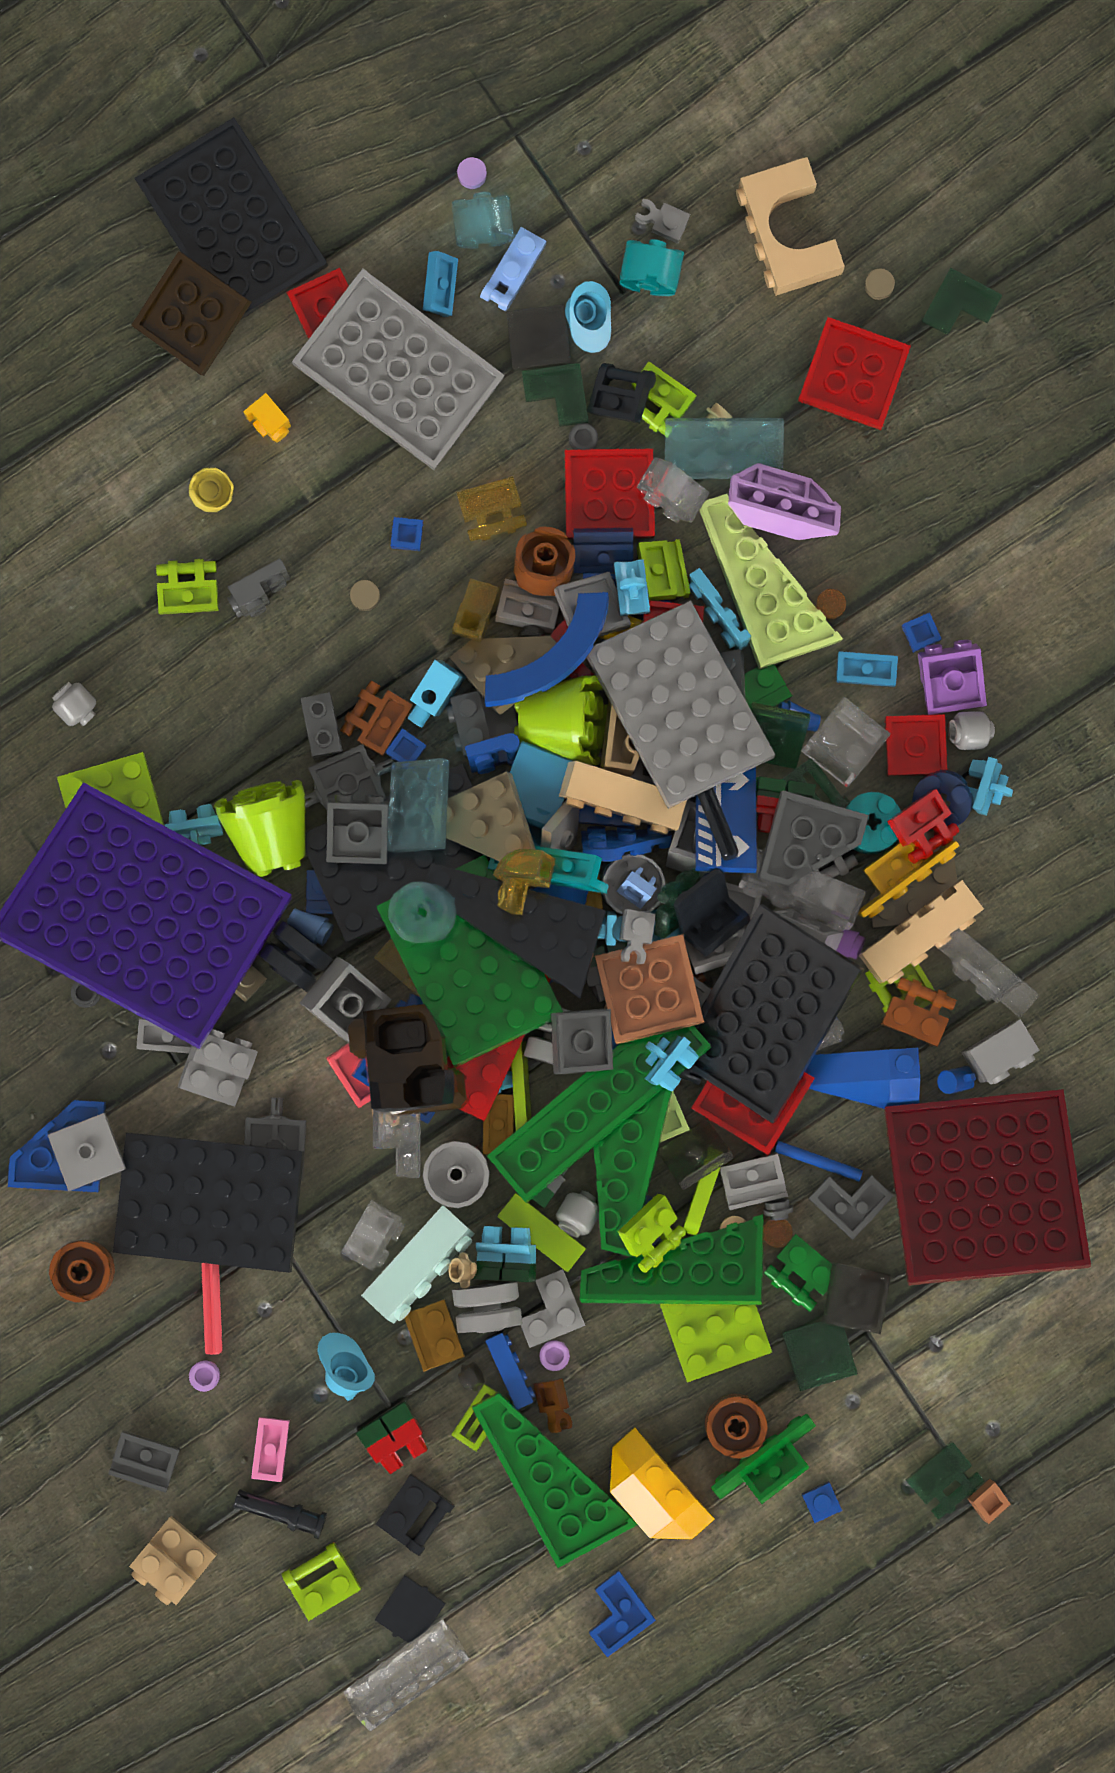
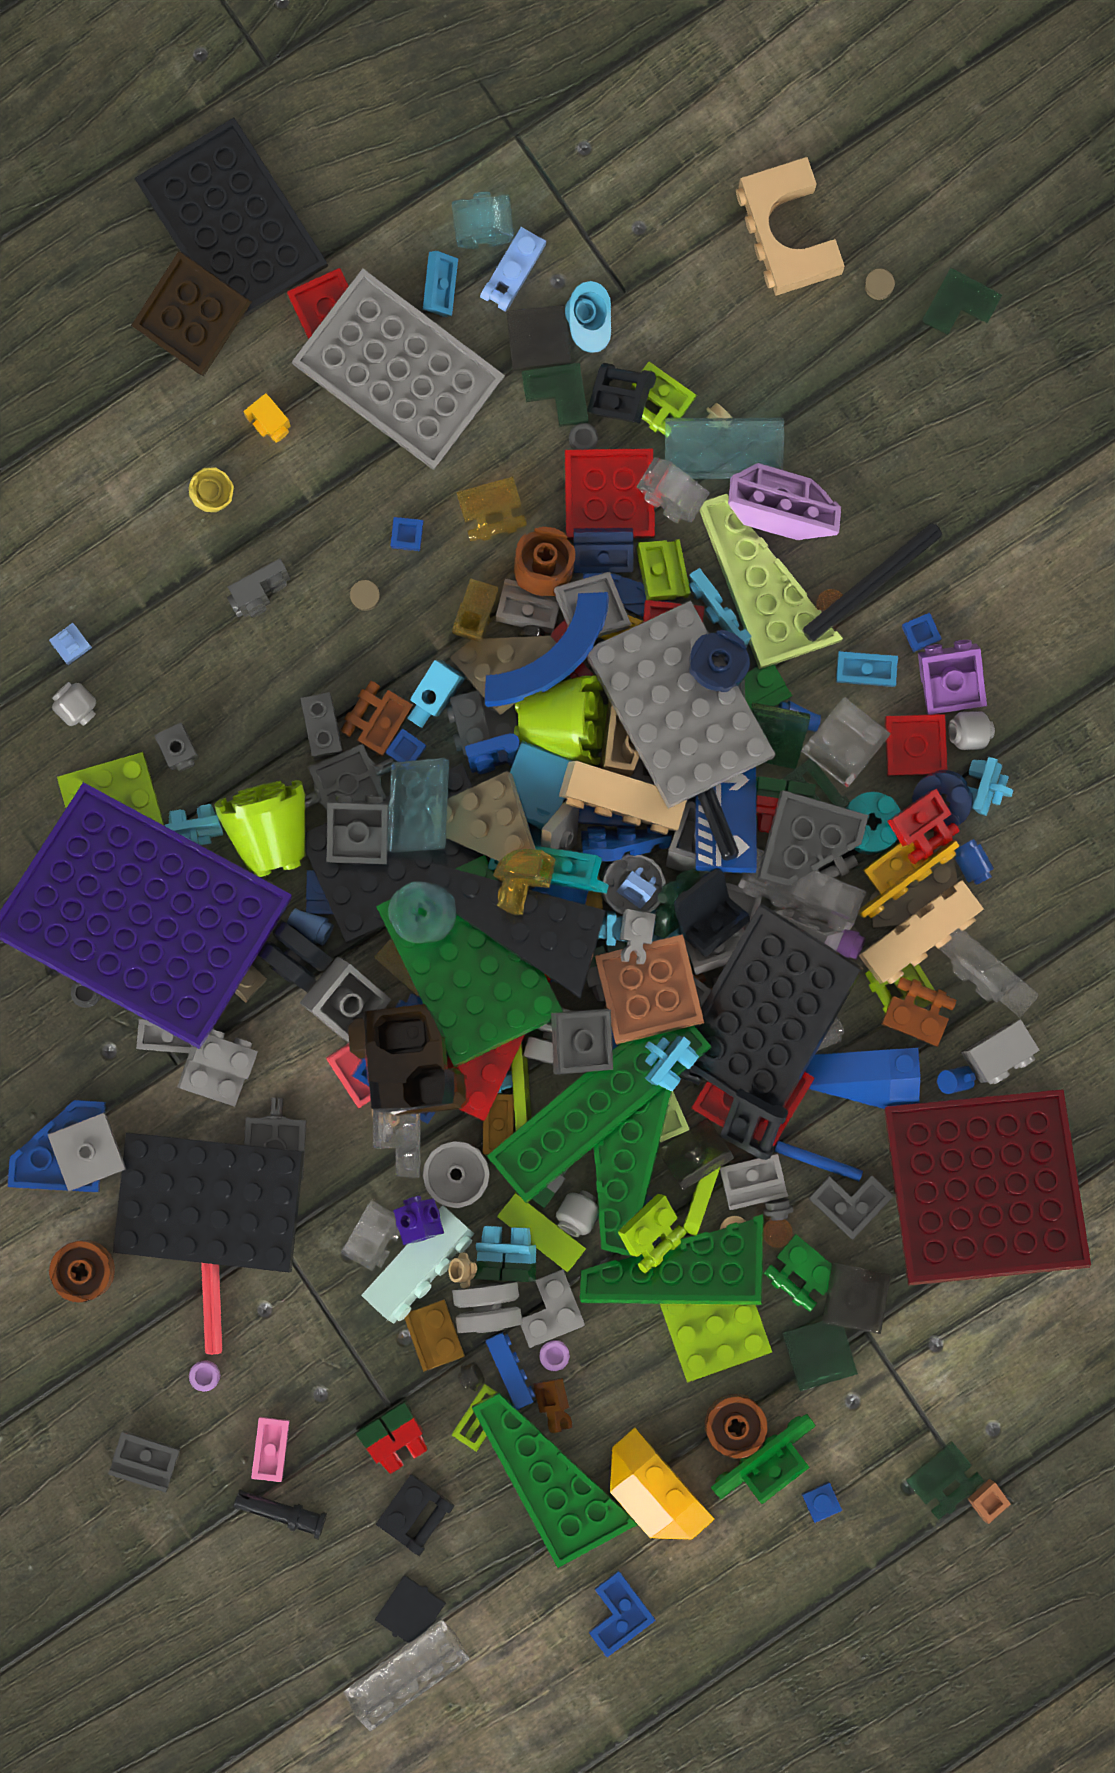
(70, 643): none -> light blue tile
(172, 1561): tan plate -> none
(177, 747): none -> dark grey brick
(187, 596): lime plate -> none
(326, 1590): lime plate -> none
(344, 1365): medium azure piece -> none
(418, 1220): none -> dark purple brick
(472, 173): lavender tile -> none
(631, 587): medium azure hips -> none
(651, 267): teal brick -> none
(667, 222): light grey plate -> none
(722, 677): none -> dark blue plate
(744, 1121): none -> black plate
(854, 373): red plate -> none
(872, 582): none -> black axle
(973, 862): none -> blue brick

